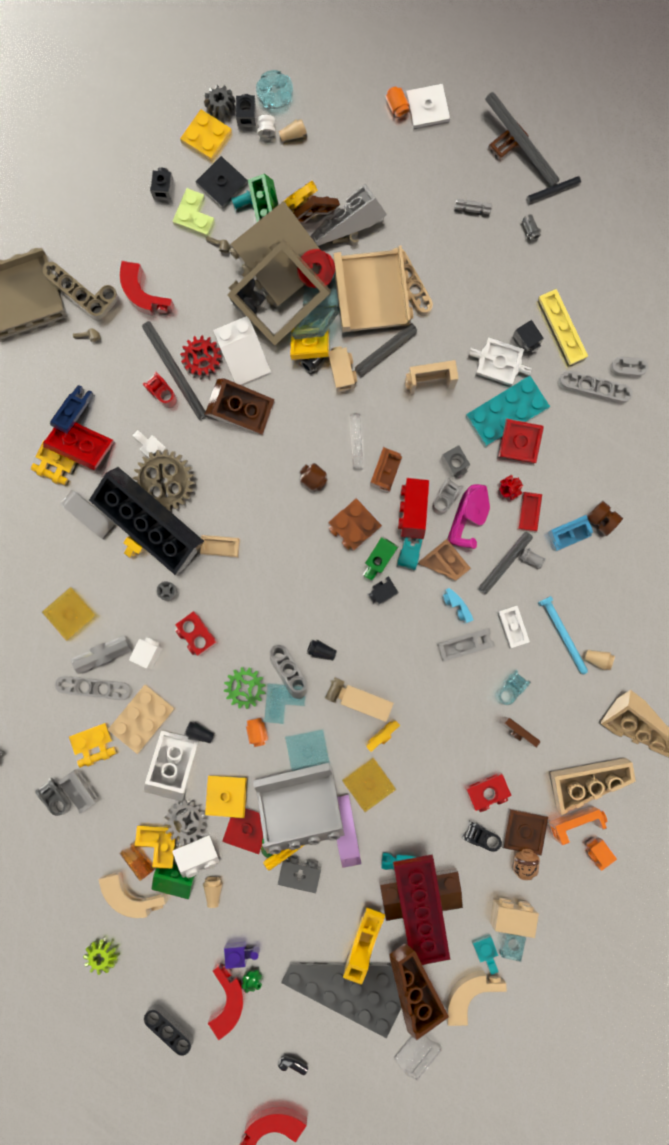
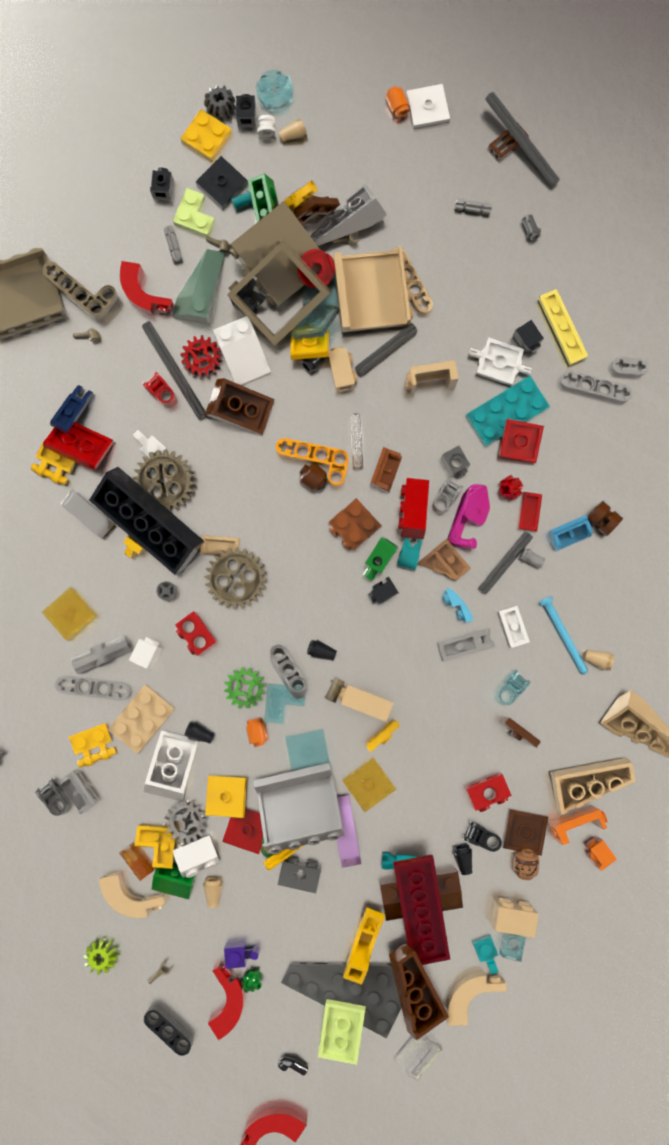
(159, 973): none -> dark tan hand
(172, 244): none -> light grey axle
(199, 292): none -> sand green wedge
(221, 568): none -> dark tan gear
(313, 450): none -> light orange beam
(341, 1031): none -> yellowish green plate
(463, 857): none -> black cone
(554, 189): black bar -> none

